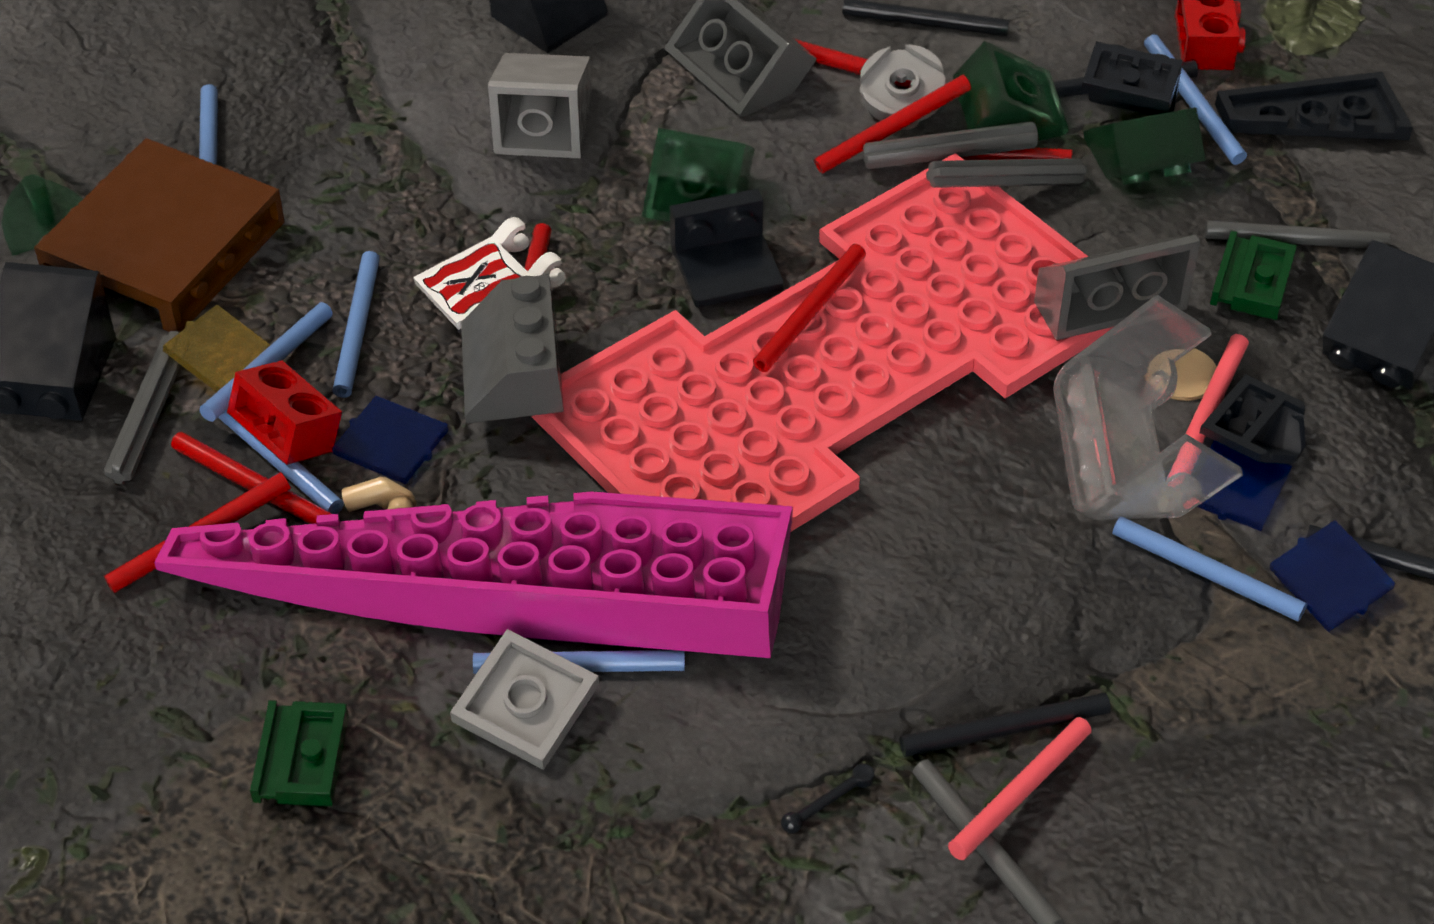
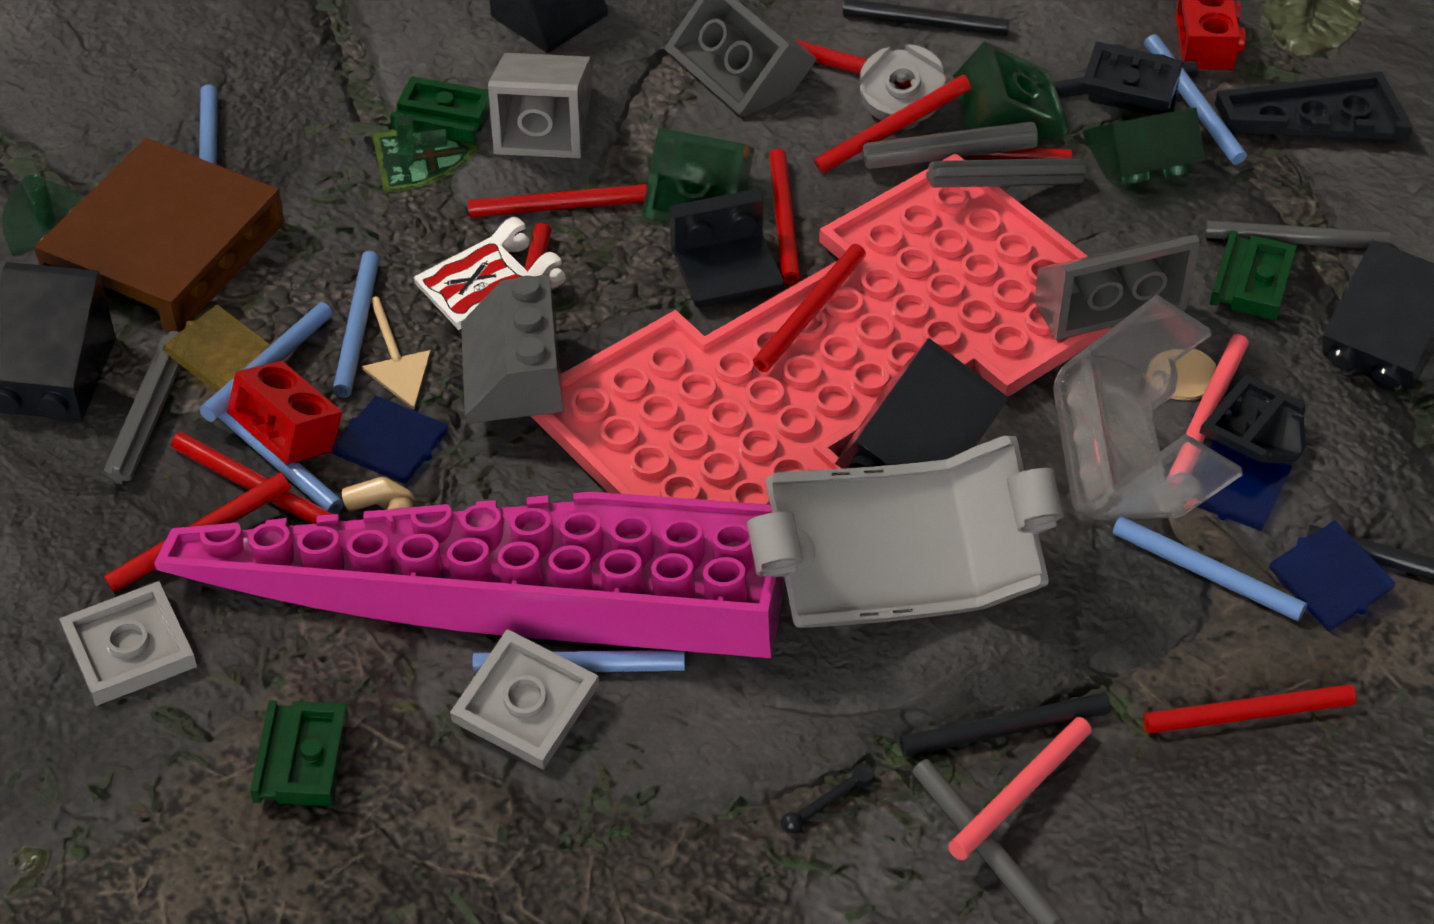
(128, 643): none -> light grey tile
(400, 374): none -> tan piece
(419, 158): none -> clear green shield
(444, 106): none -> dark green plate
(557, 201): none -> red piece
(784, 217): none -> red piece
(907, 536): none -> light grey panel
(925, 413): none -> black slope
(1249, 709): none -> red piece

